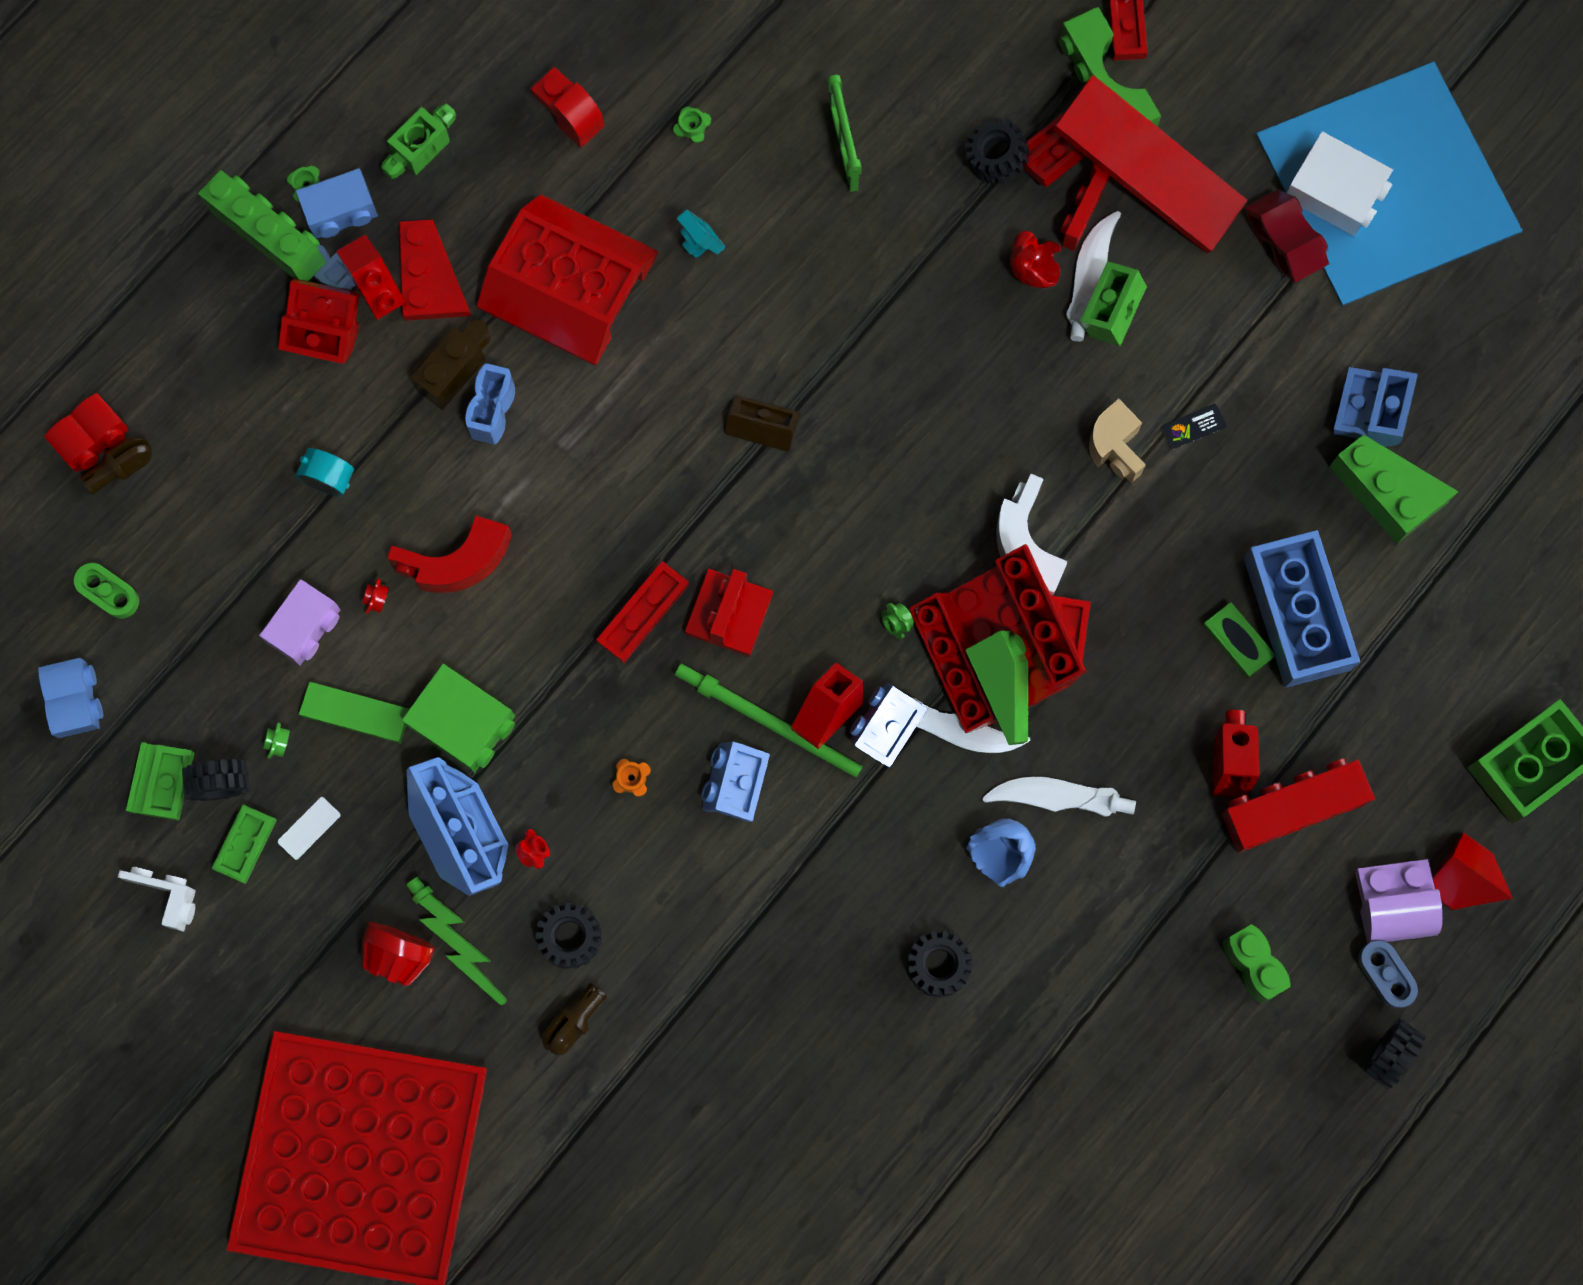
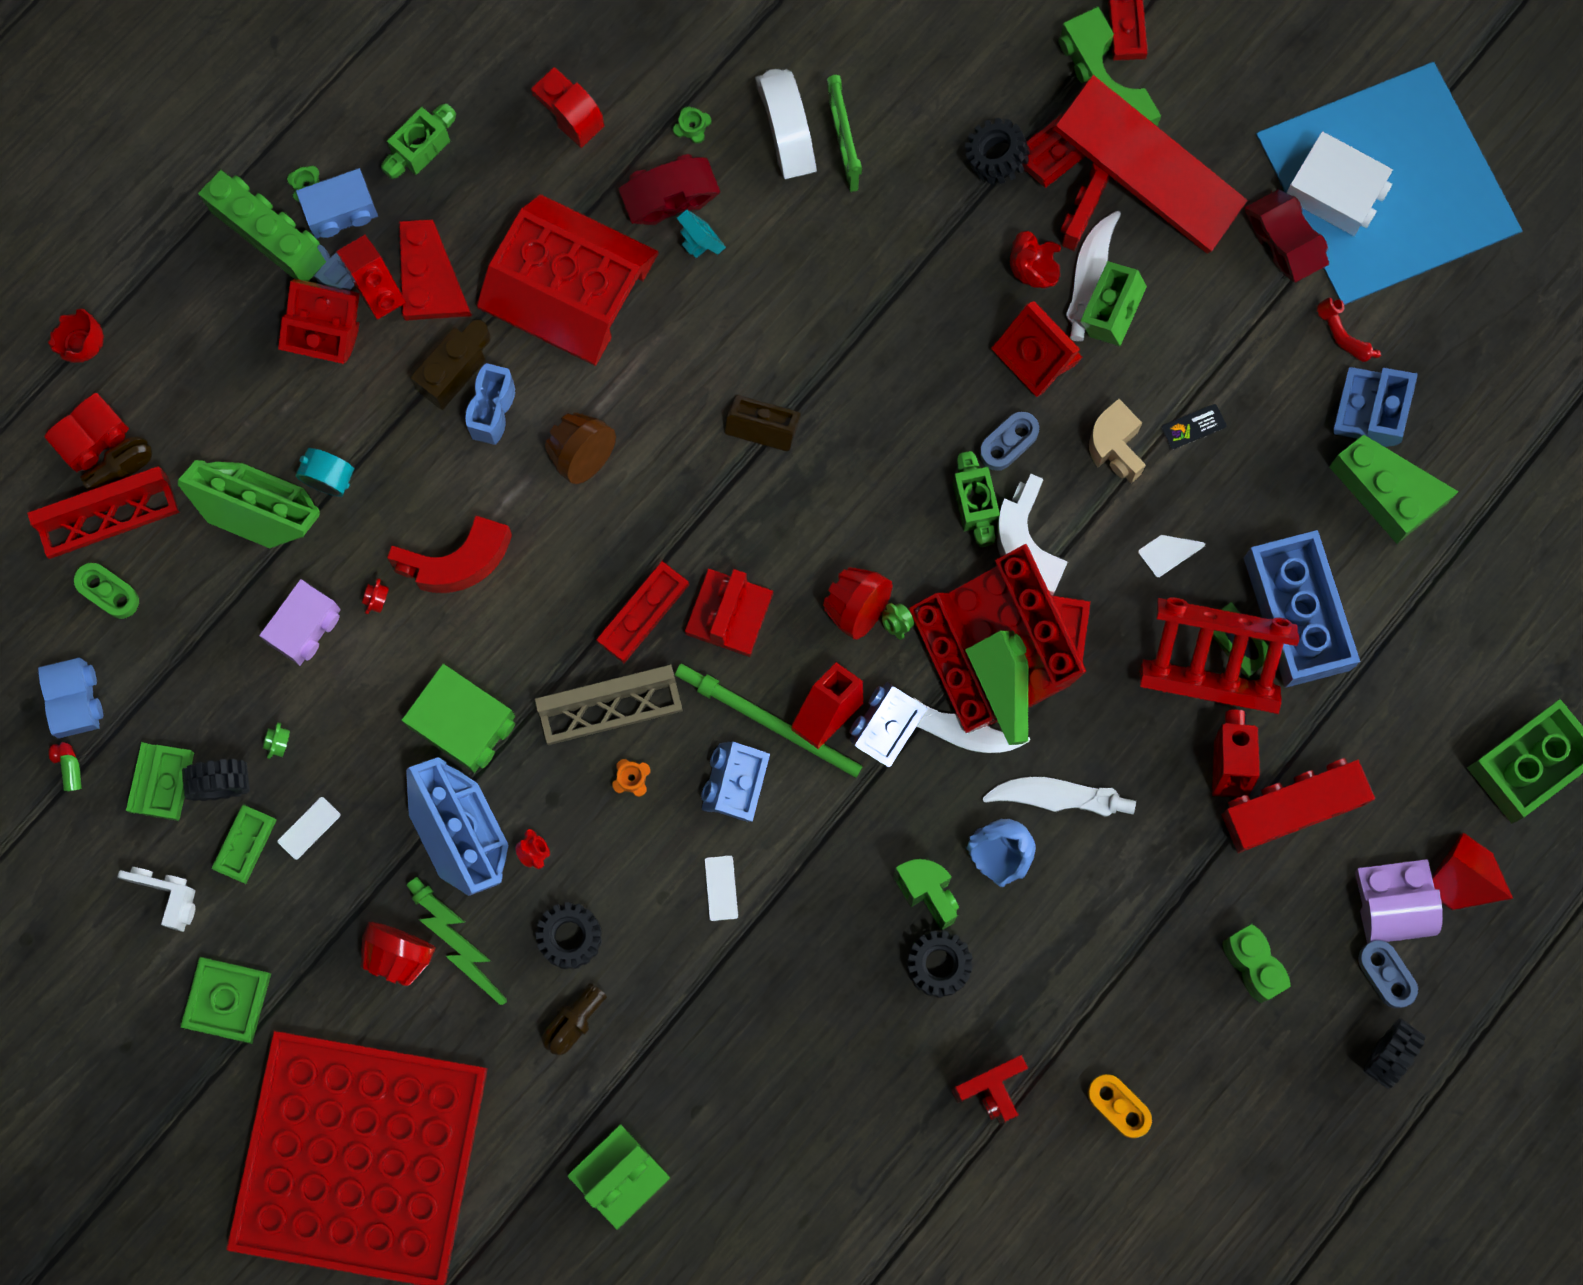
(69, 765): none -> bright green arm
(77, 337): none -> red hair
(100, 500): none -> red fence
(225, 1000): none -> bright green tile
(249, 502): none -> bright green wedge
(354, 712): bright green tile -> none
(580, 446): none -> reddish brown piece
(605, 692): none -> dark tan fence
(618, 1177): none -> bright green bracket
(669, 189): none -> dark red brick
(721, 888): none -> white sticker
(787, 122): none -> white arch
(857, 600): none -> red piece
(924, 882): none -> bright green brick
(981, 521): none -> bright green piece
(997, 1101): none -> red bracket
(1008, 442): none -> sand blue plate
(1036, 349): none -> red bracket
(1121, 1103): none -> light orange plate
(1167, 552): none -> white sticker
(1210, 686): none -> red fence
(1360, 350): none -> red piece

